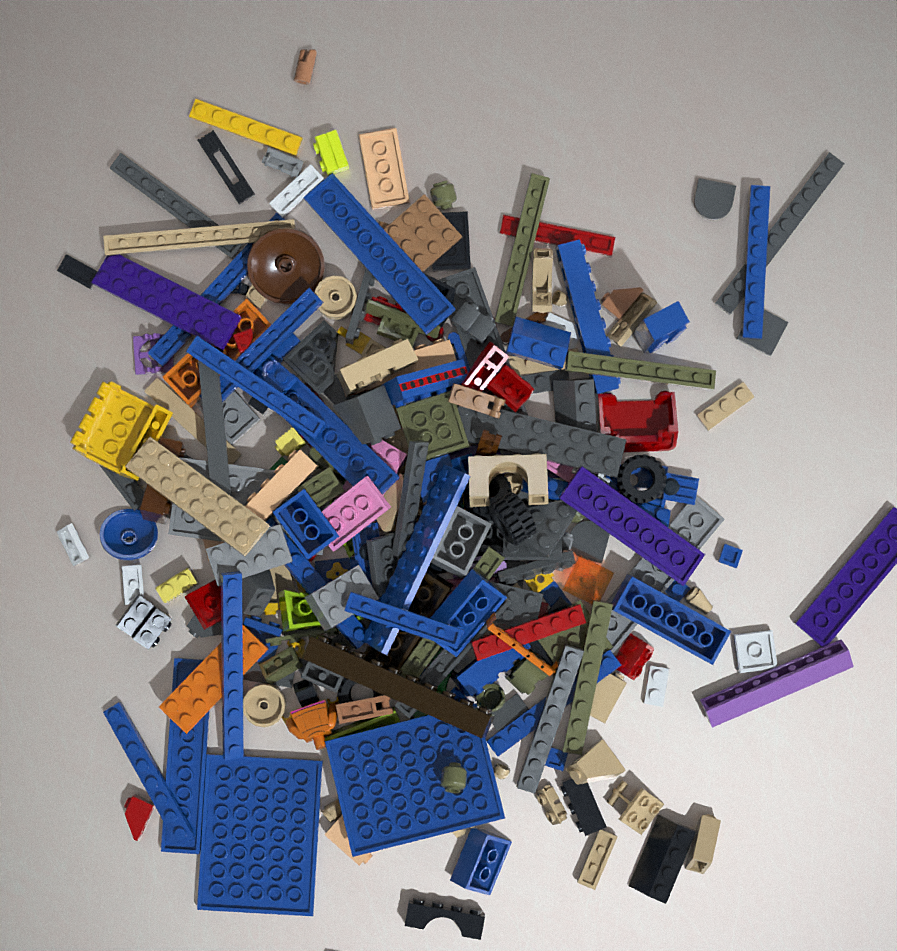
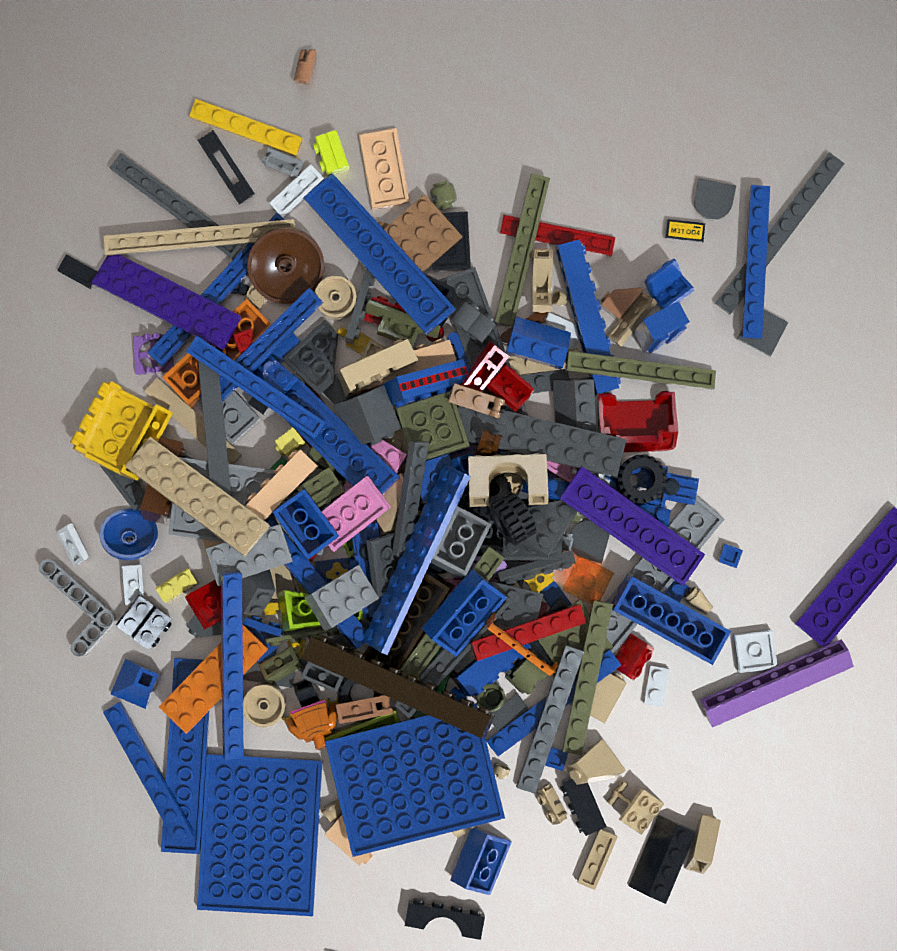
(82, 603): none -> light grey beam
(135, 683): none -> blue slope
(138, 814): red slope -> none
(404, 620): blue plate -> none
(453, 778): olive head -> none
(668, 285): none -> blue bracket
(685, 231): none -> tile
(725, 406): tan plate -> none

